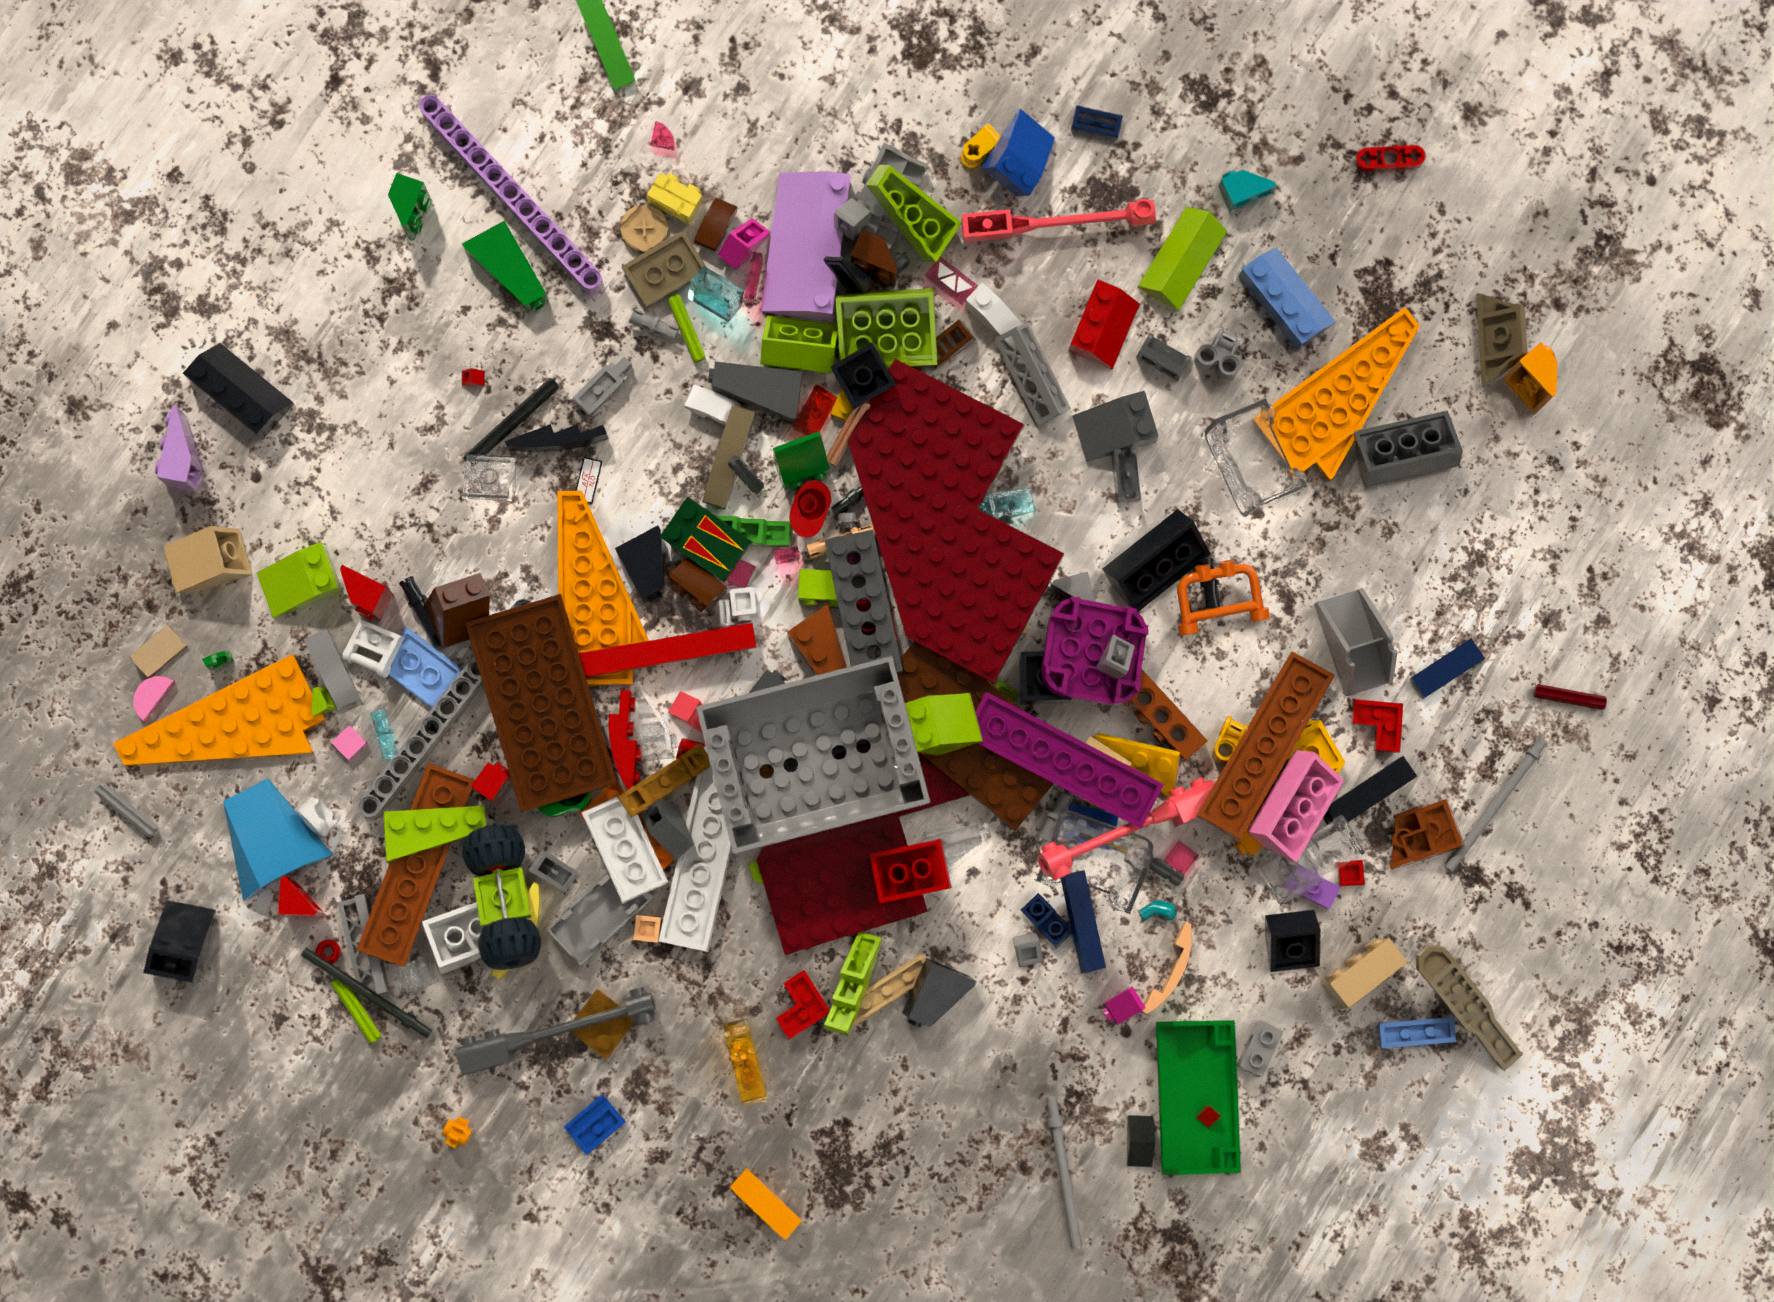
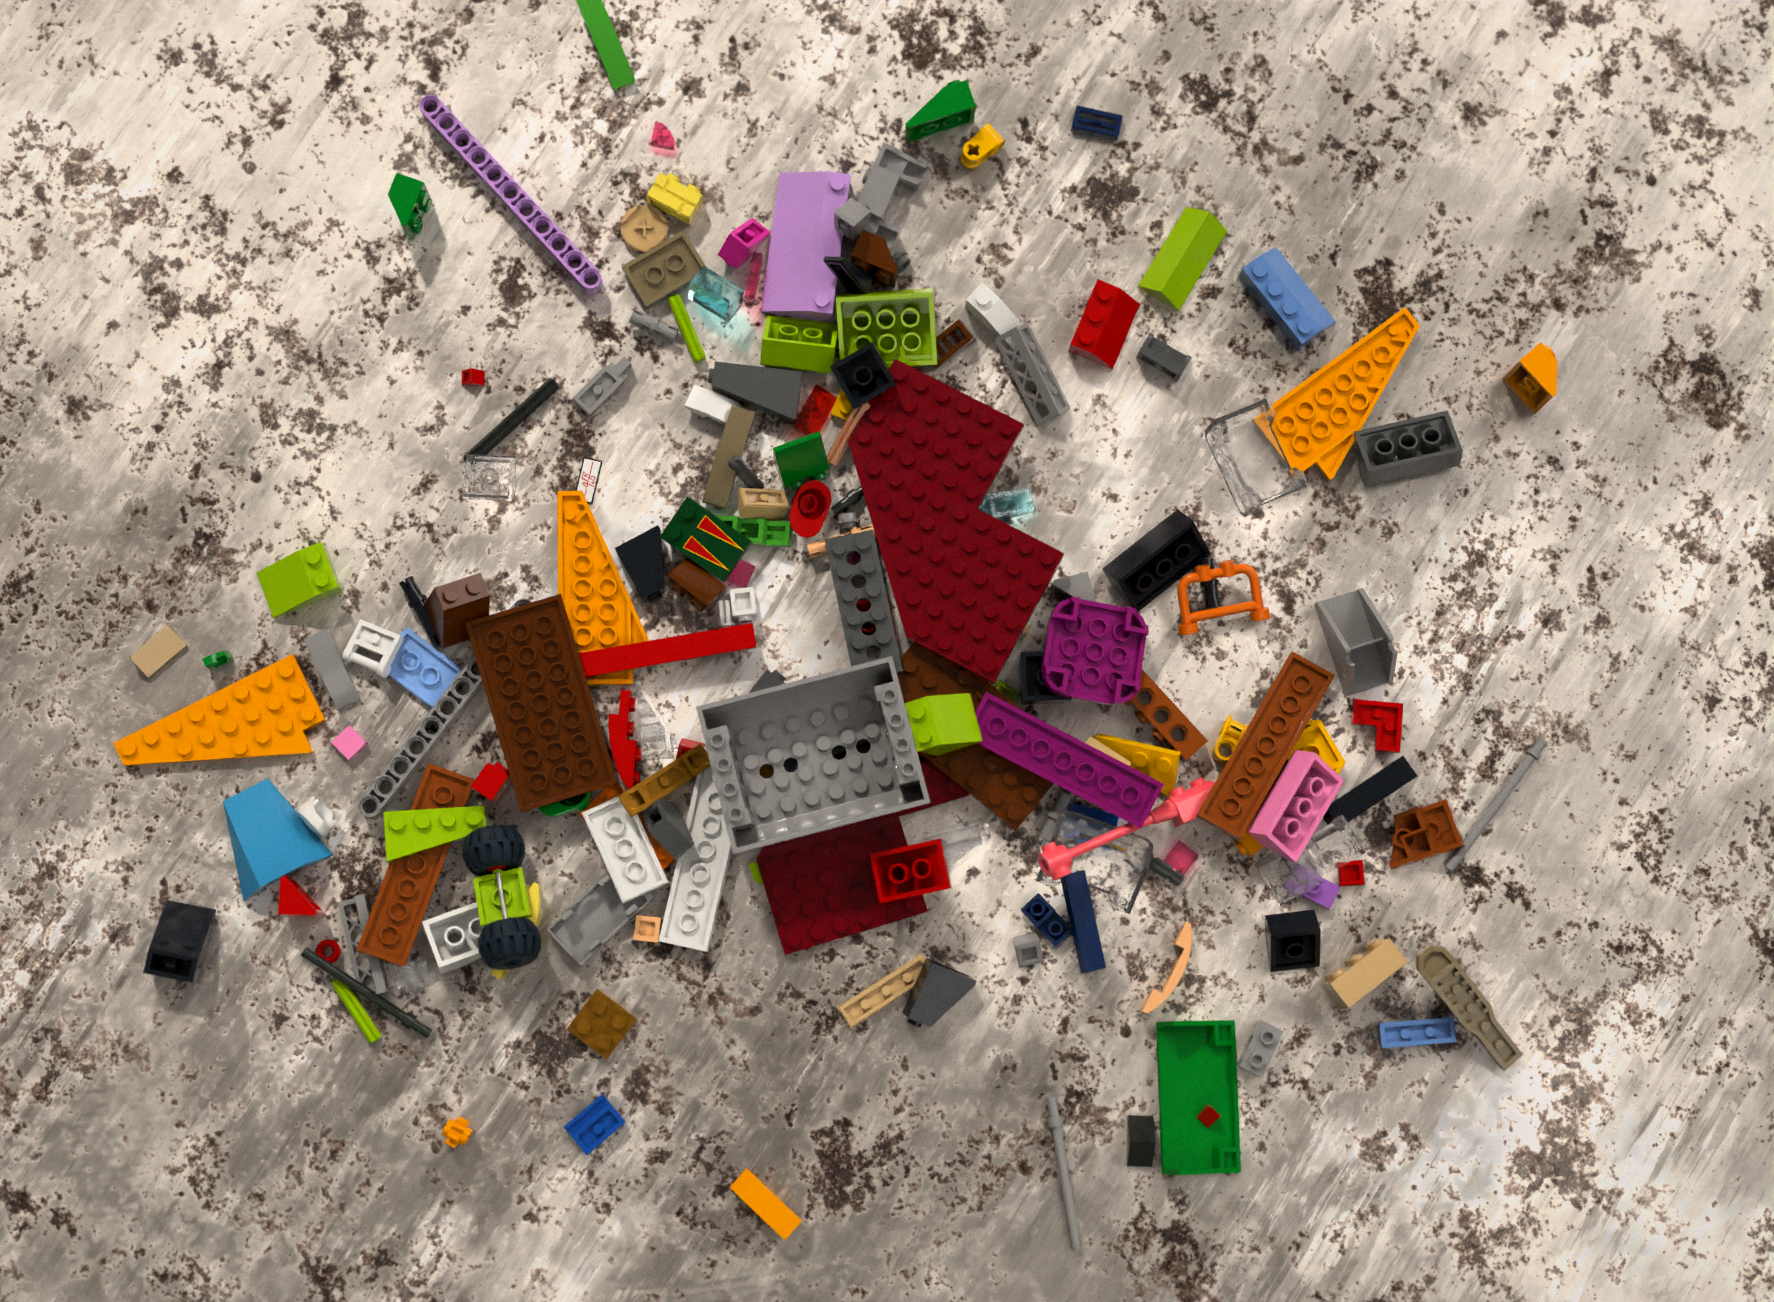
(126, 810): light grey axle -> none
(150, 694): bright pink tile -> none
(179, 458): lavender slope -> none
(207, 559): tan slope -> none
(238, 389): black slope -> none
(321, 701): lime slope -> none
(366, 594): red slope -> none
(383, 733): clear light blue axle -> none
(498, 1047): dark grey bar -> none
(506, 264): green slope -> none
(546, 440): black slope -> none
(553, 871): light grey slope -> none
(685, 709): coral slope -> none
(714, 224): reddish brown slope -> none
(744, 1060): clear yellow slope -> none
(762, 503): none -> tan slope
(786, 555): clear pink tile -> none
(809, 1005): red plate -> none
(816, 588): lime brick -> none
(818, 642): dark orange wedge -> none
(853, 983): lime slope -> none
(914, 212): lime wedge -> none
(945, 111): none -> green slope
(951, 280): clear pink tile -> none
(1003, 225): coral bar -> none
(1020, 155): blue slope -> none
(1116, 425): dark grey slope -> none
(1116, 658): light grey slope -> none
(1123, 1006): dark pink slope -> none
(1126, 475): dark grey hinge -> none
(1158, 907): teal arm -> none
(1222, 352): light grey piece -> none
(1244, 187): teal slope -> none
(1407, 164): red beam -> none
(1447, 668): dark blue tile -> none
(1500, 336): dark tan wing -> none
(1570, 696): dark red axle -> none

